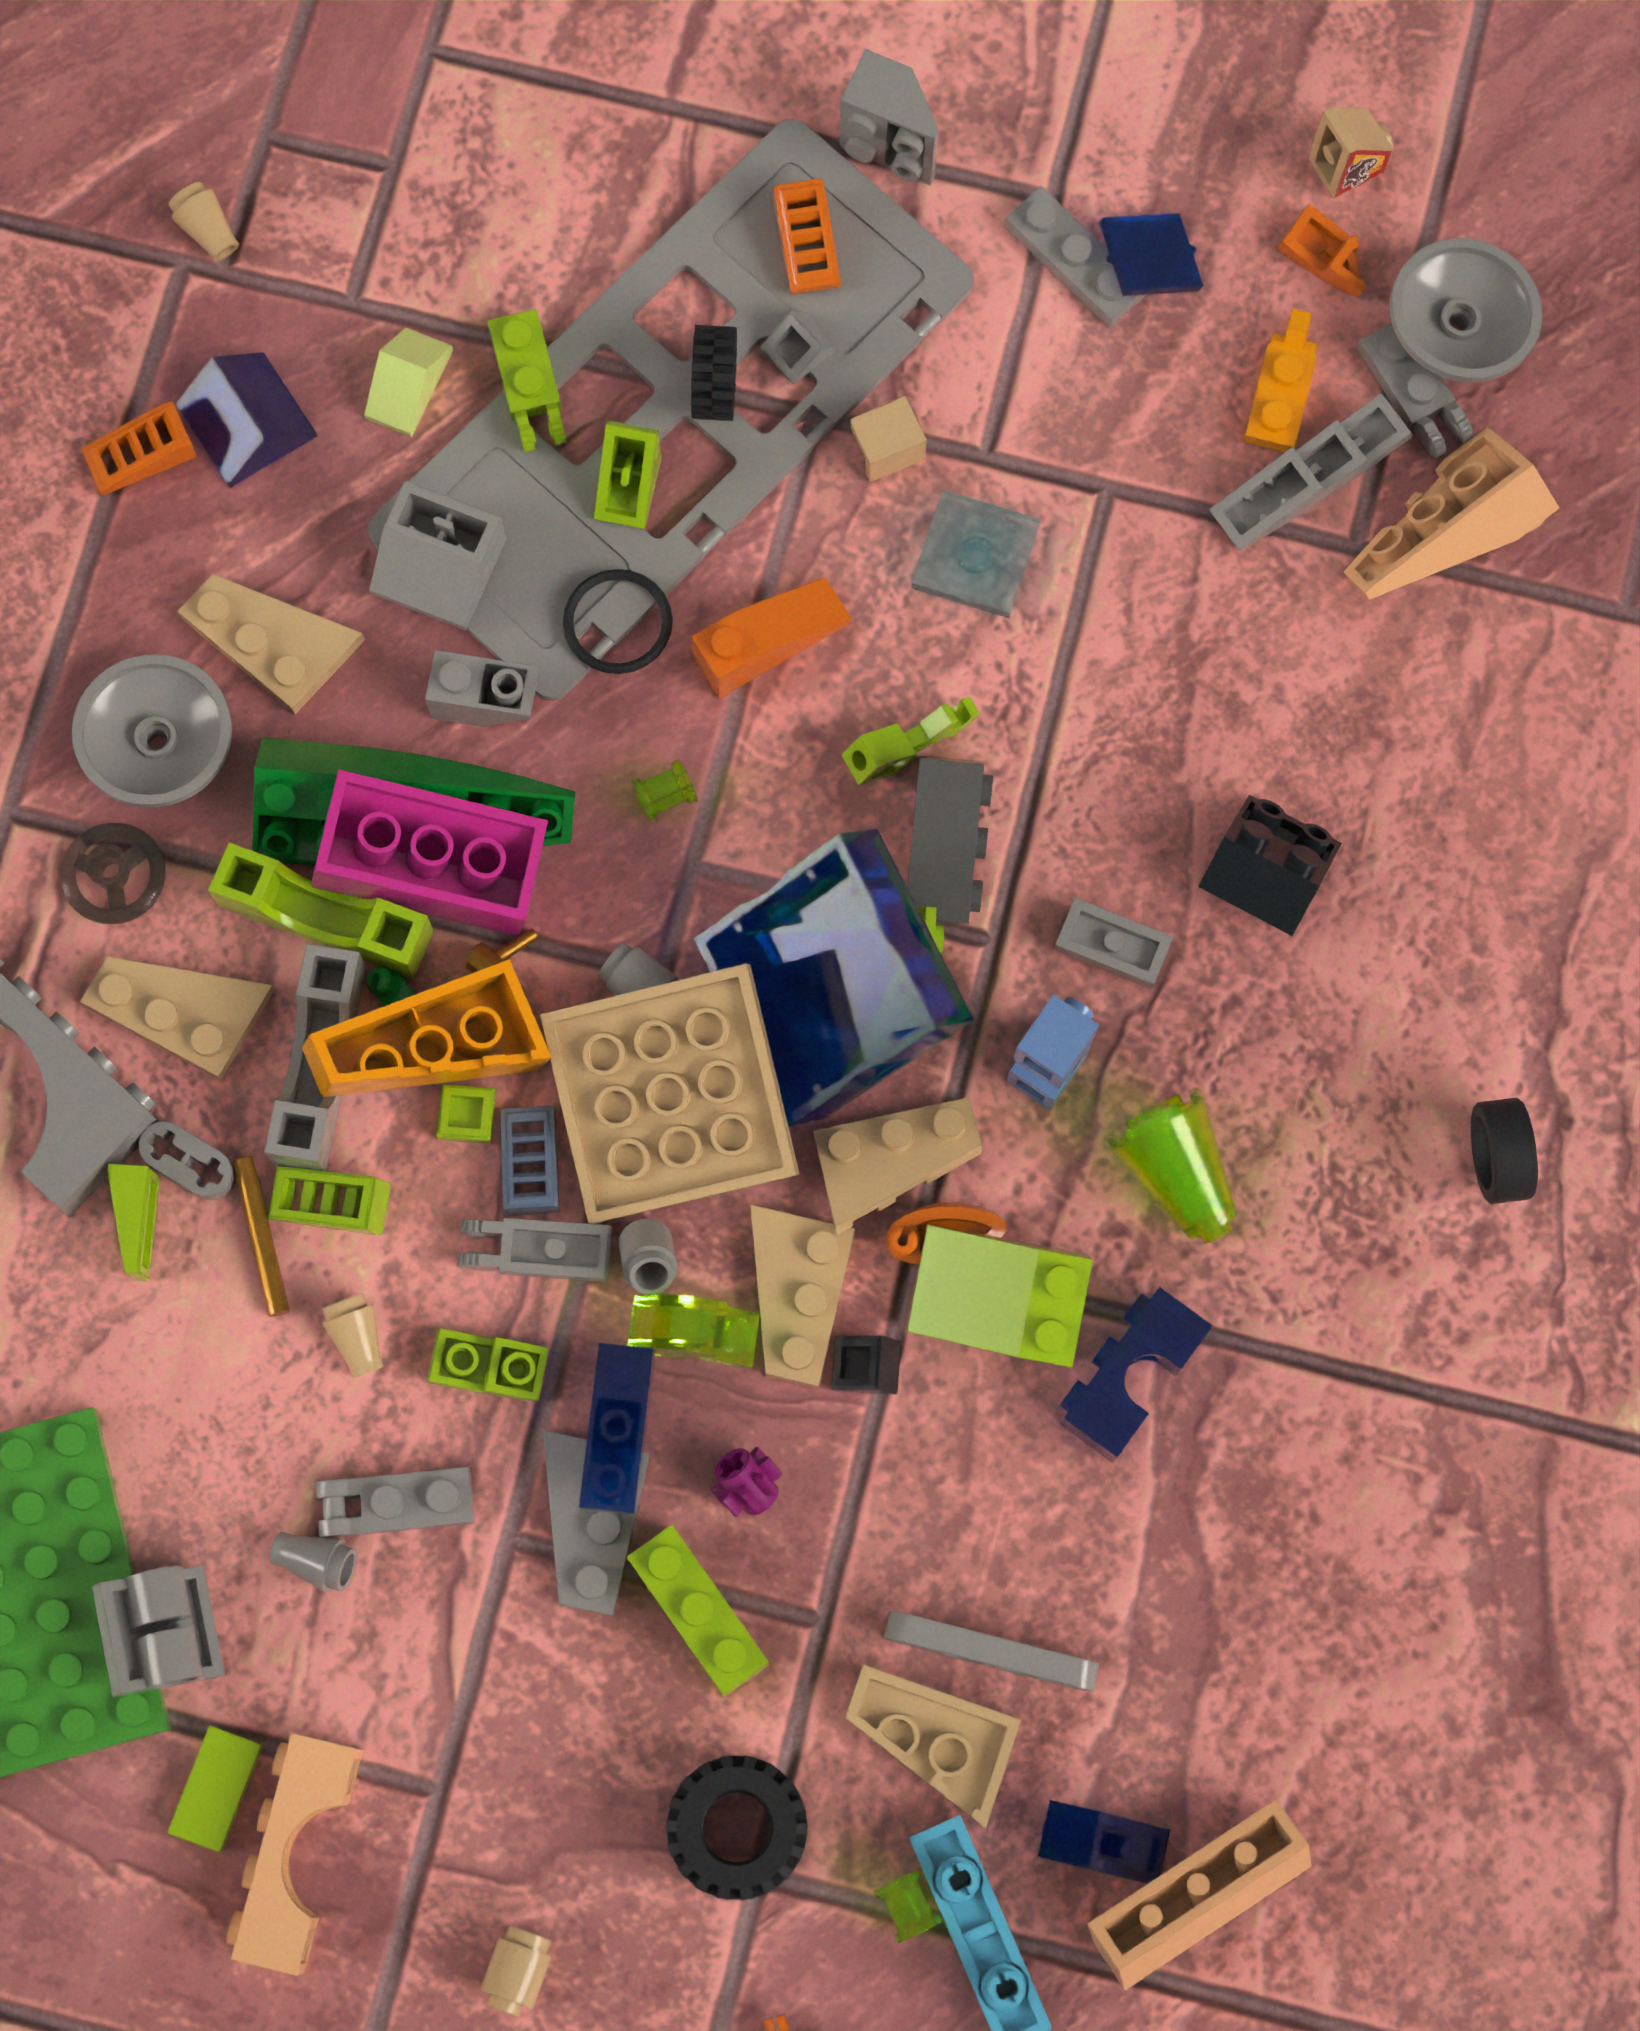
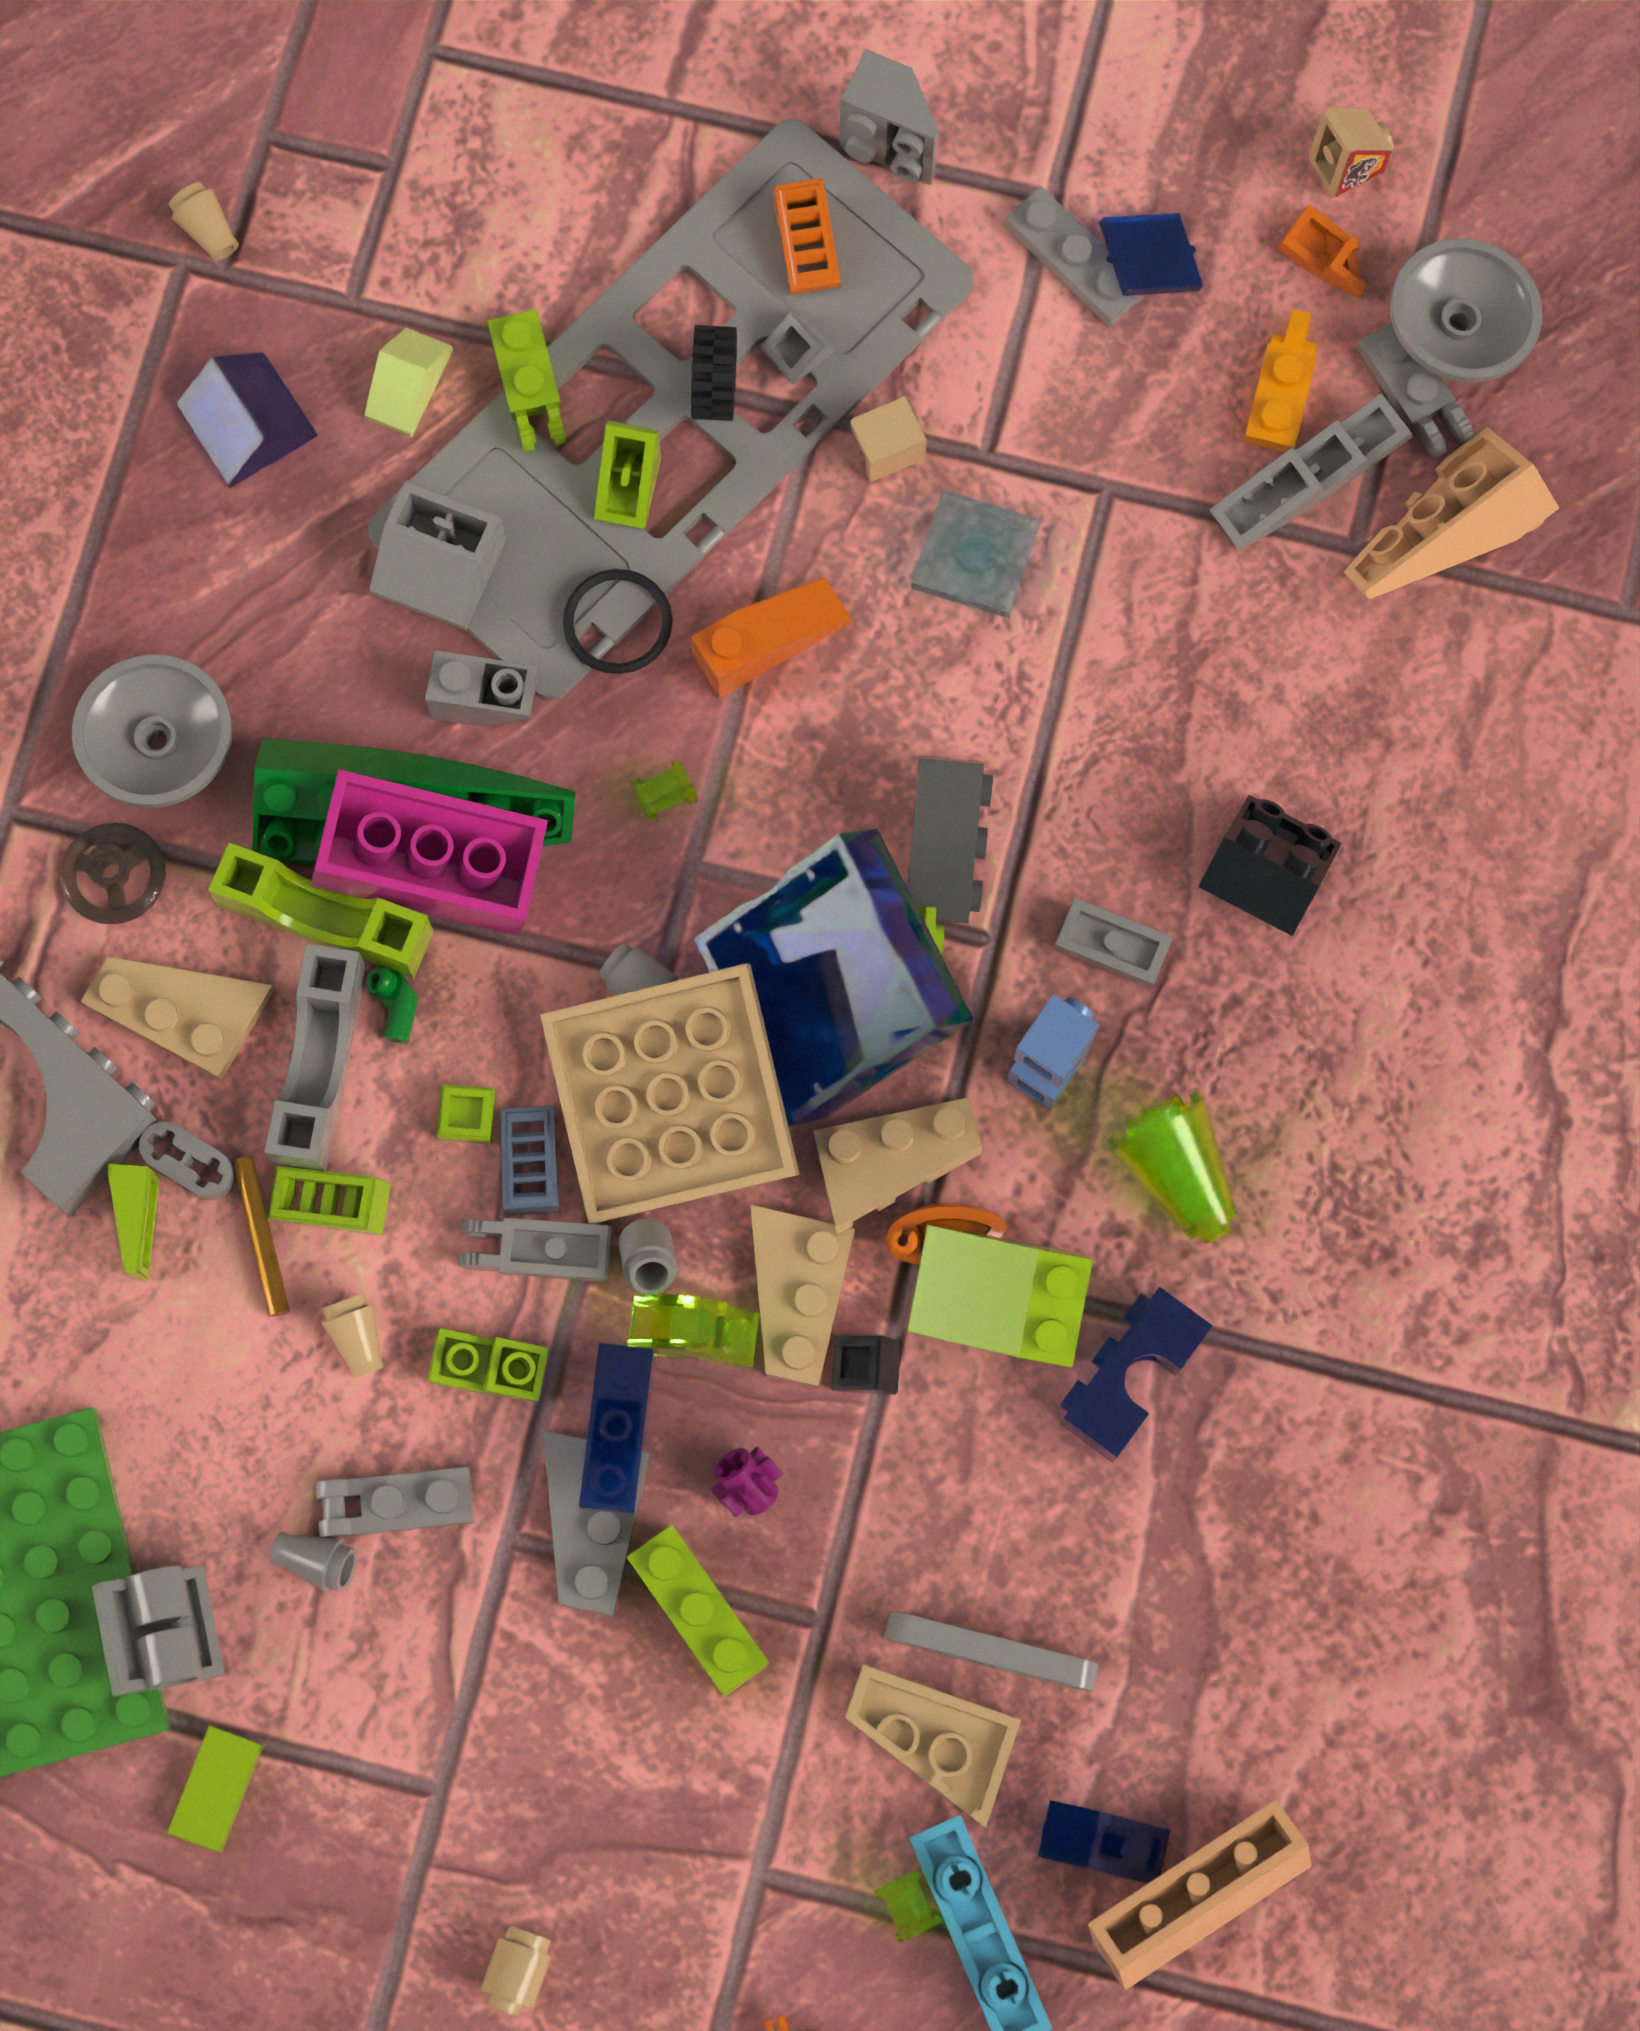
(144, 426): orange slope -> none
(270, 640): tan wing -> none
(275, 1923): light nougat arch -> none
(438, 1036): light orange wedge -> none
(483, 957): pearl gold hand -> none
(686, 1827): black tyre -> none
(891, 750): lime piece -> none
(1504, 1150): black tyre -> none

